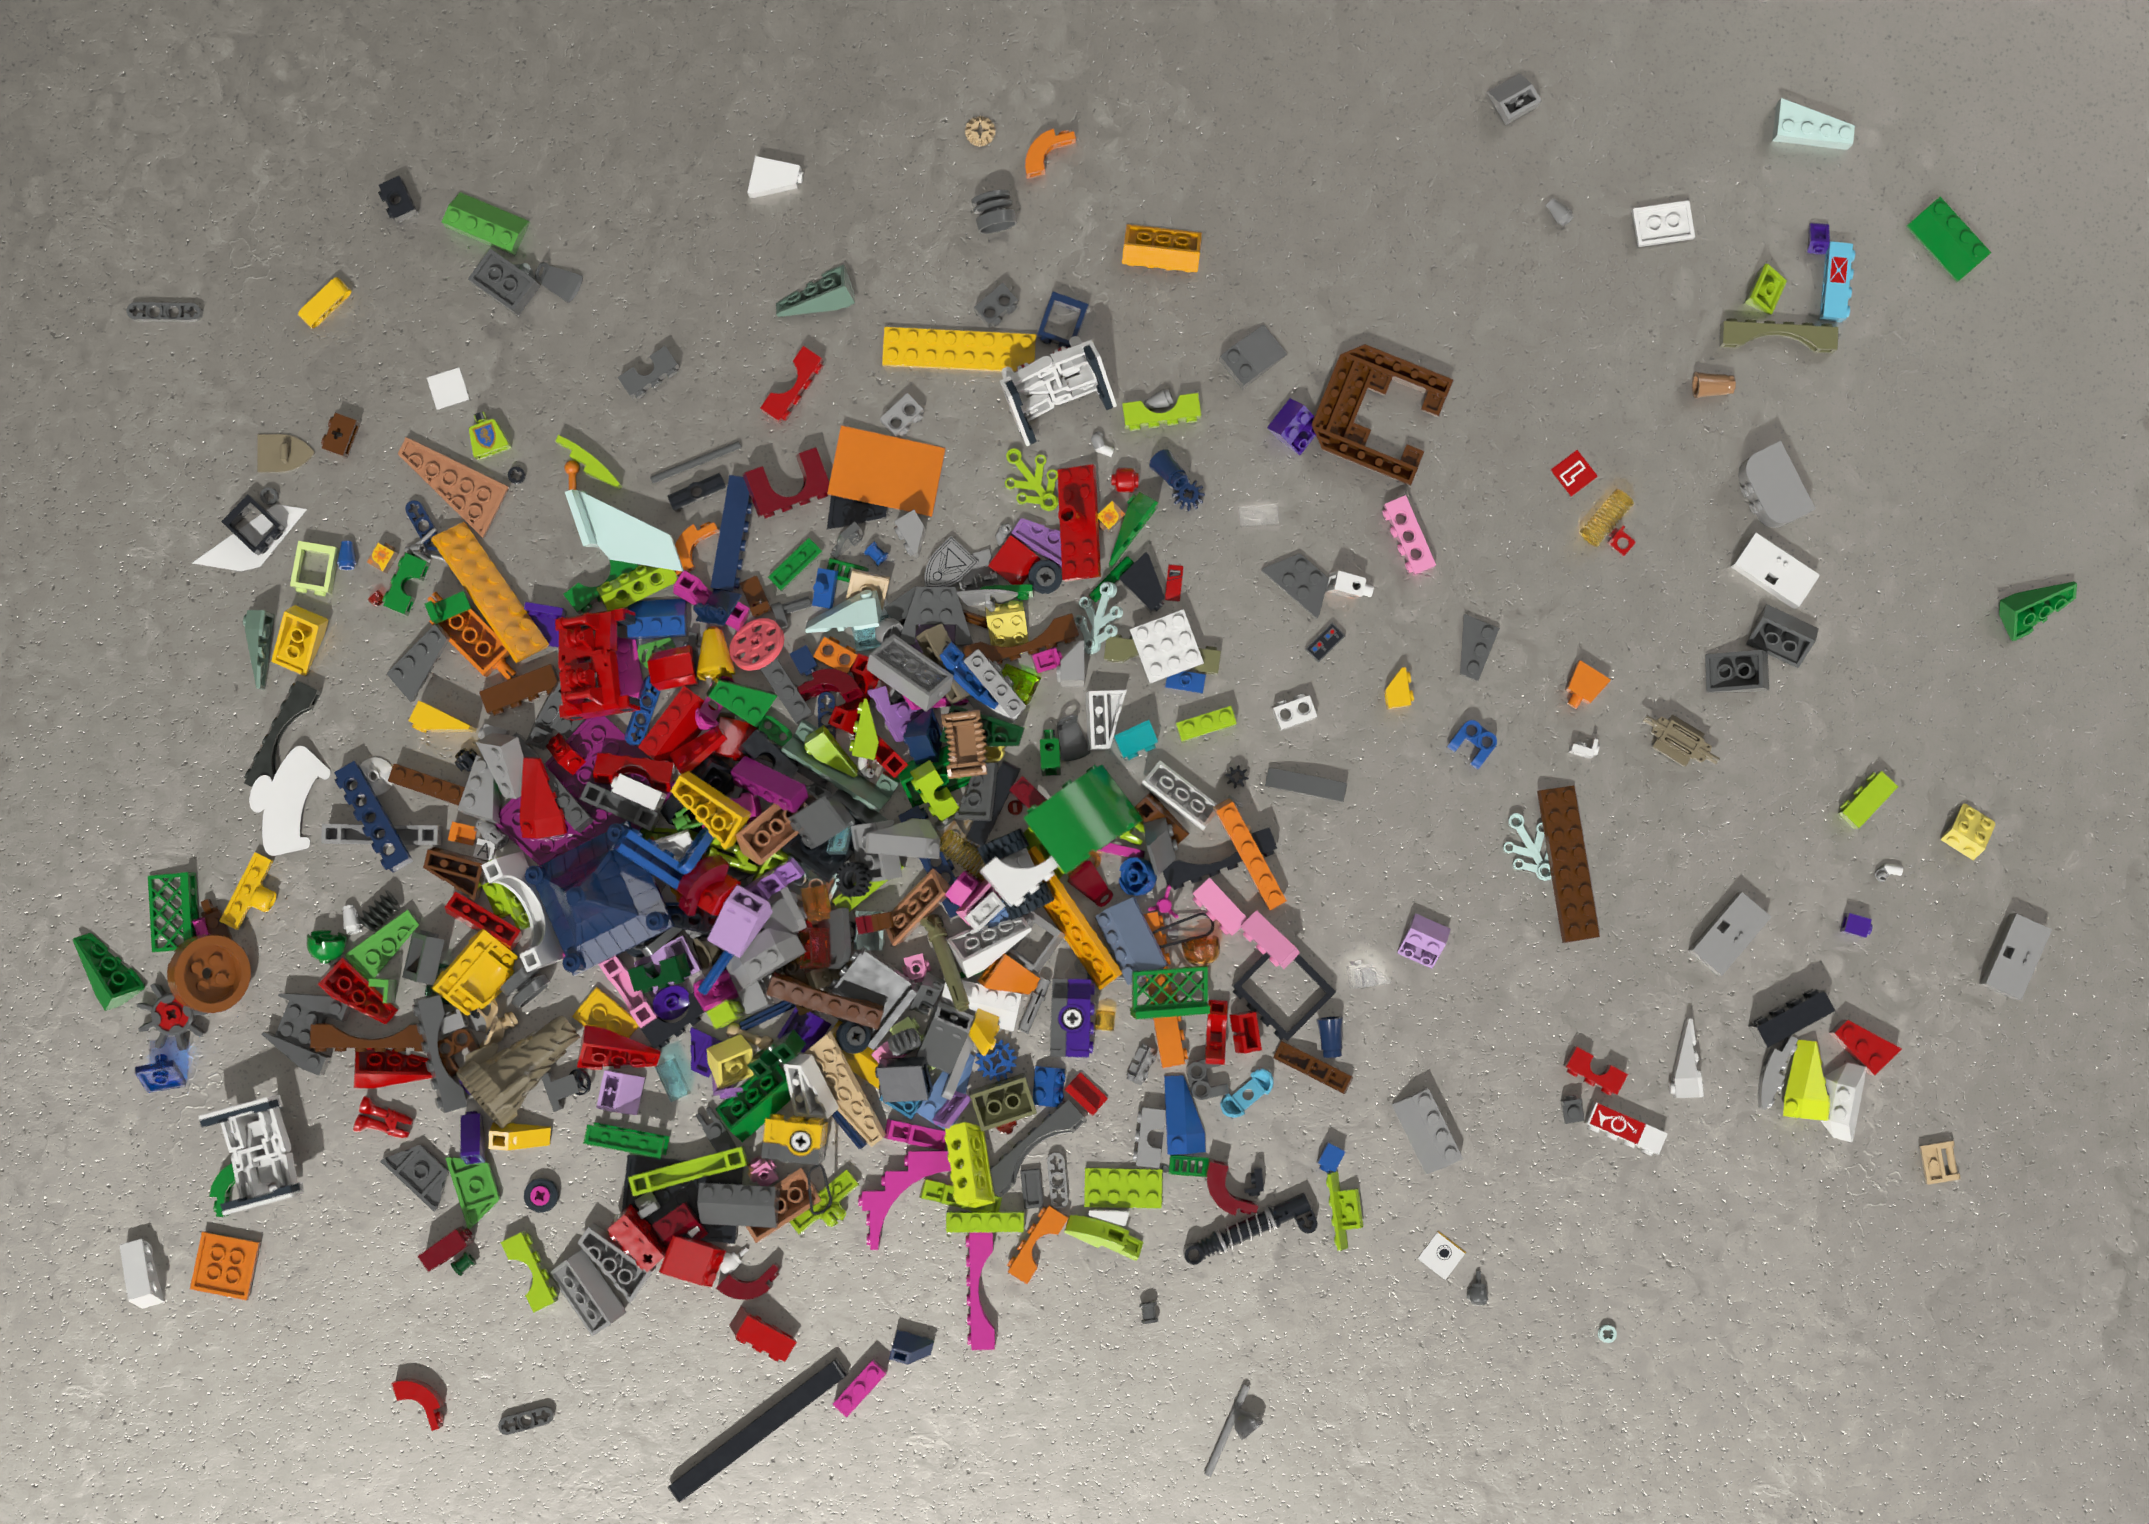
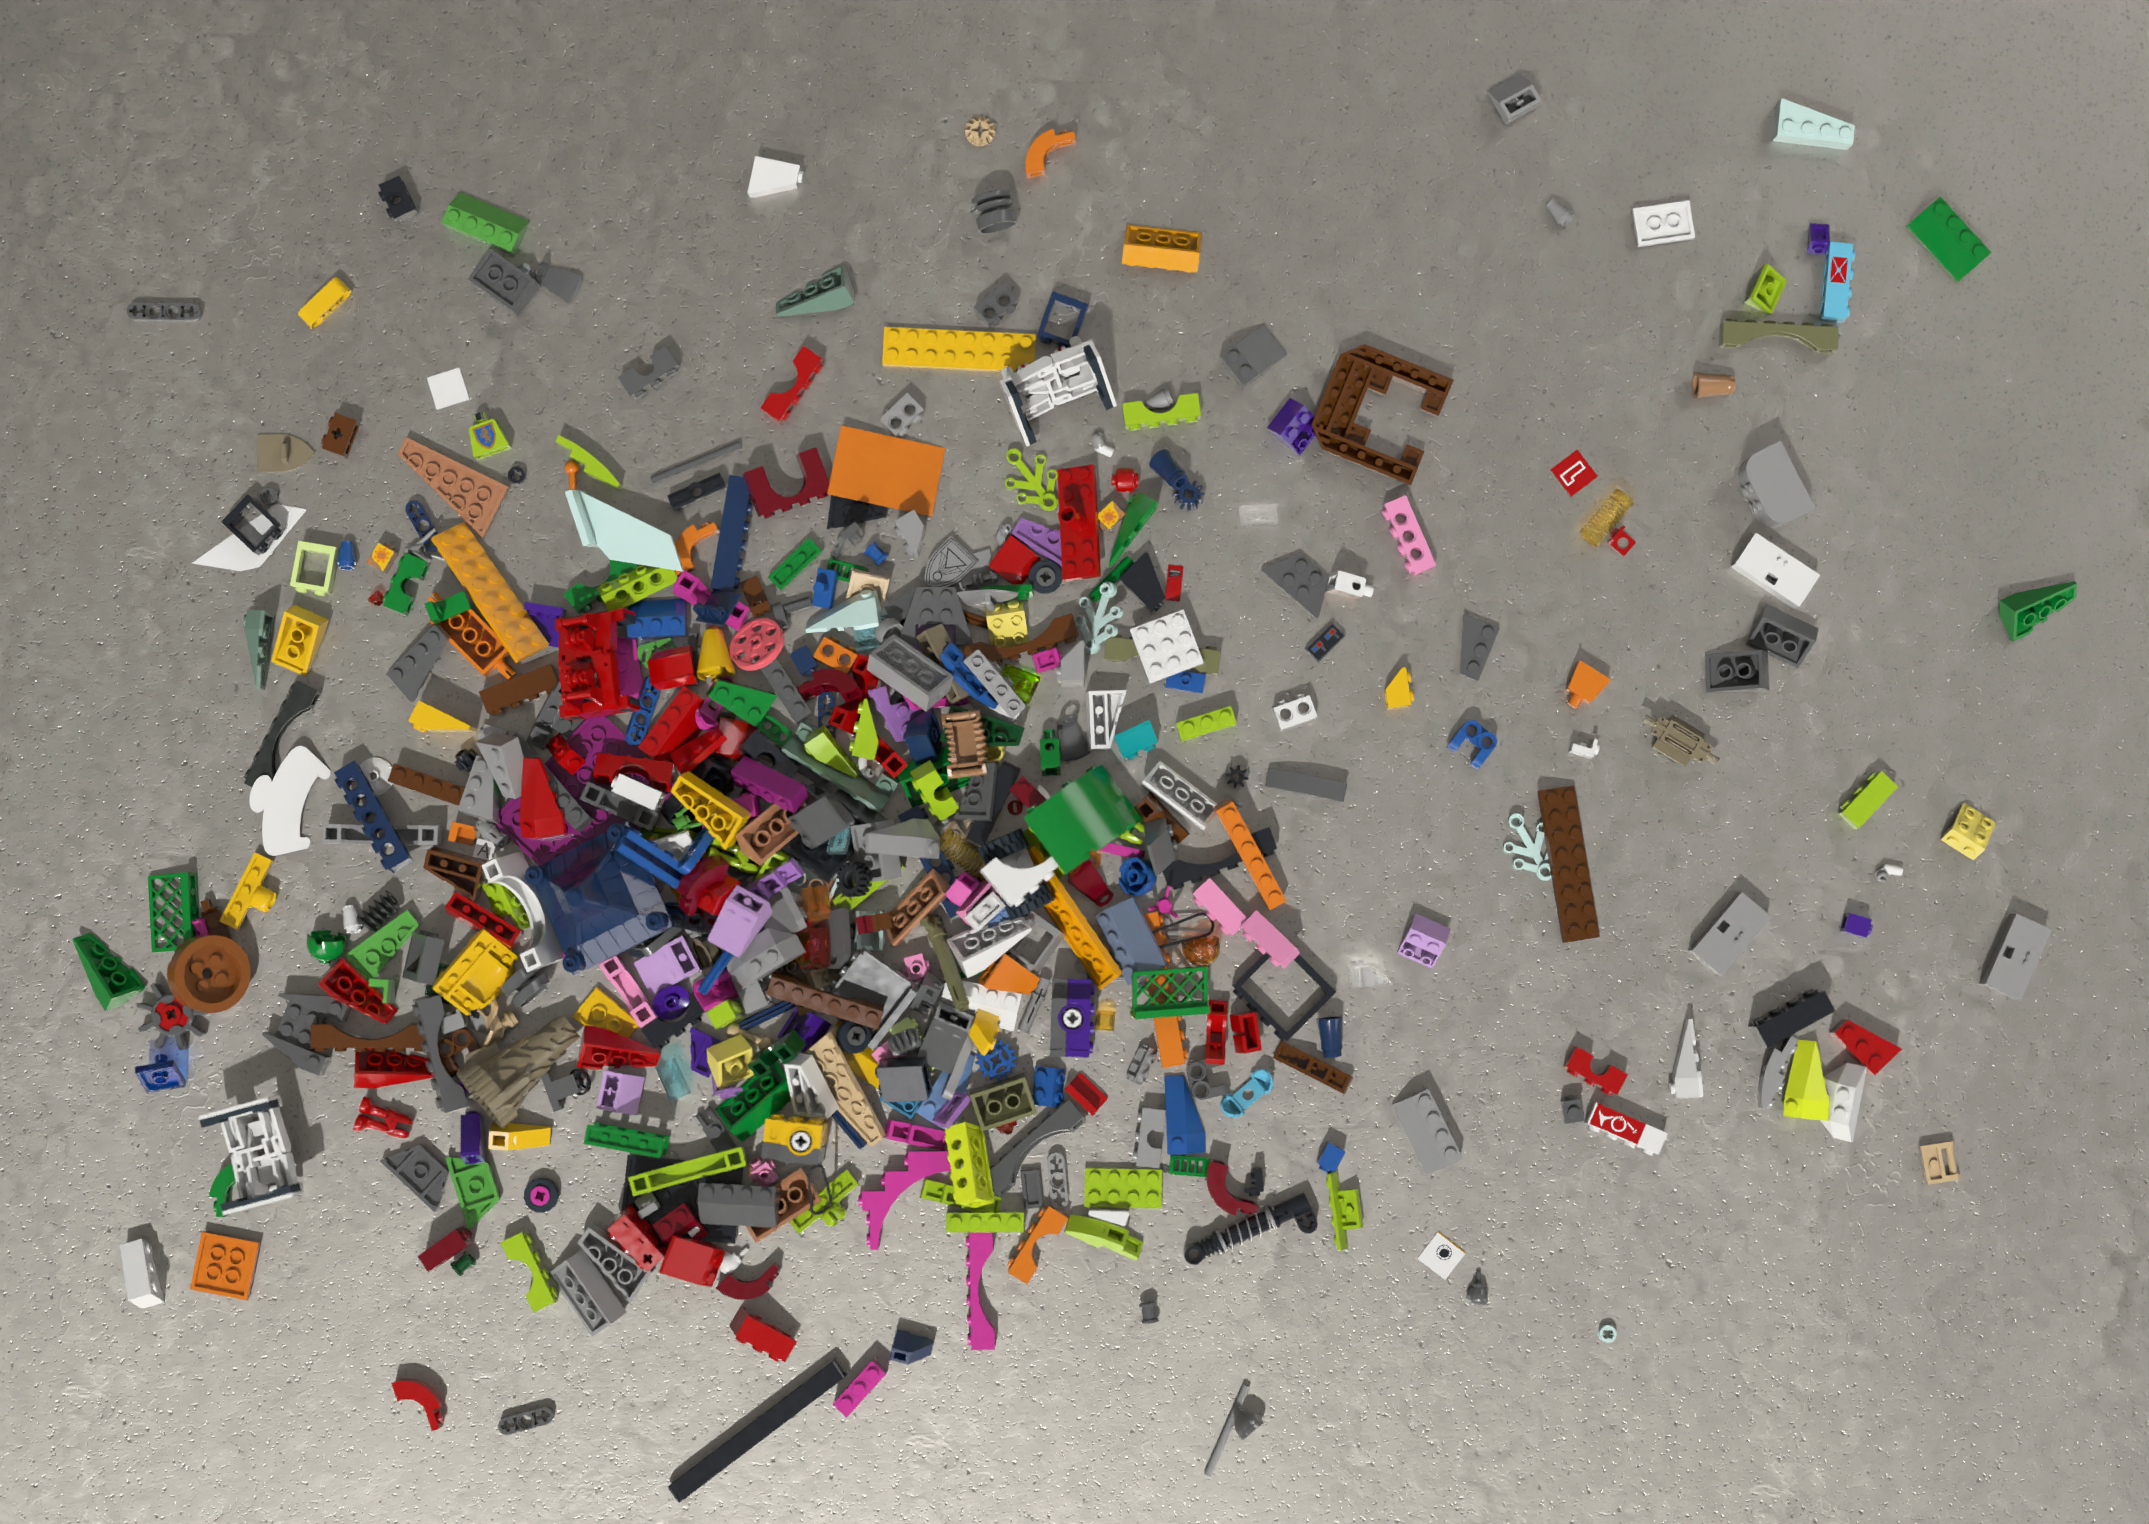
(646, 977): dark green arch -> none

